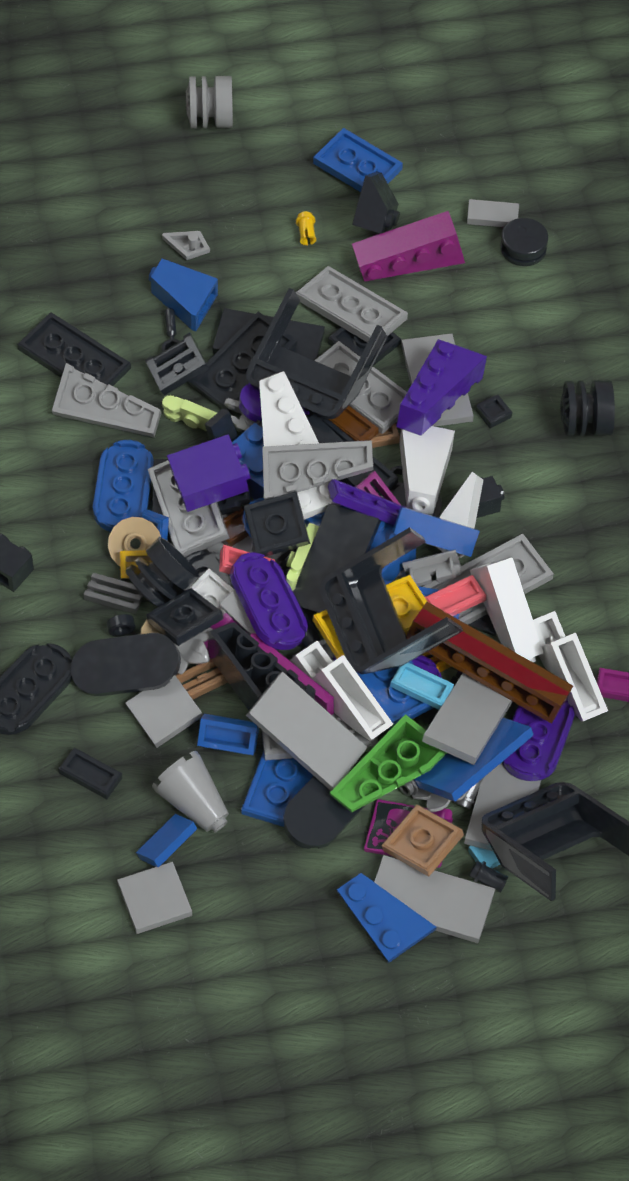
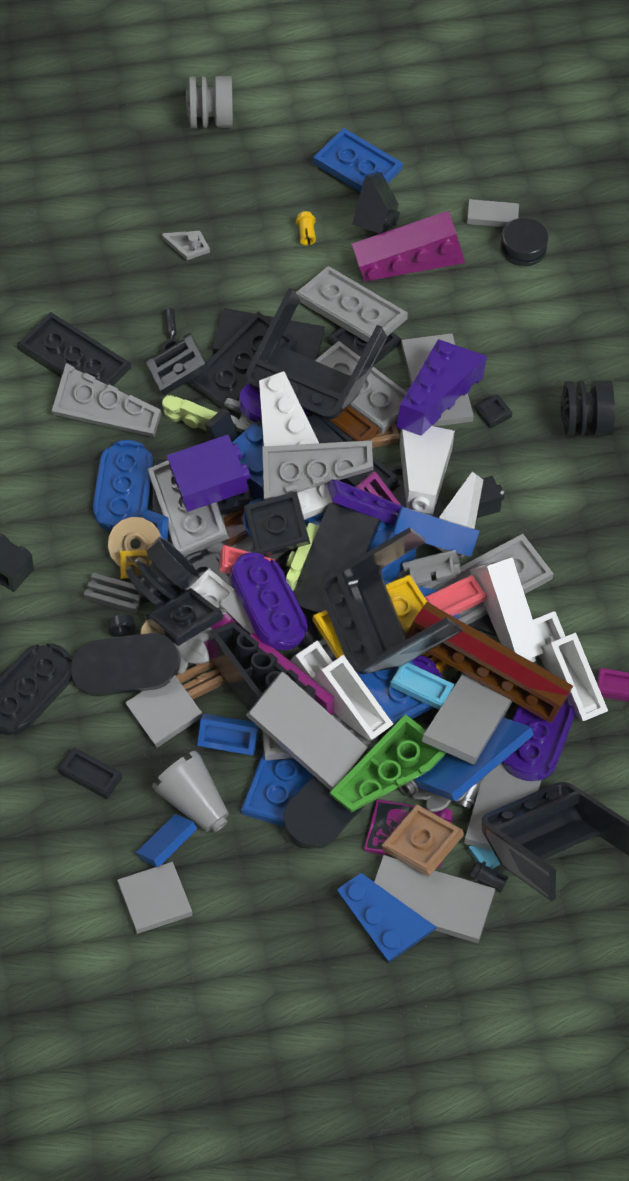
(184, 291): blue slope -> none

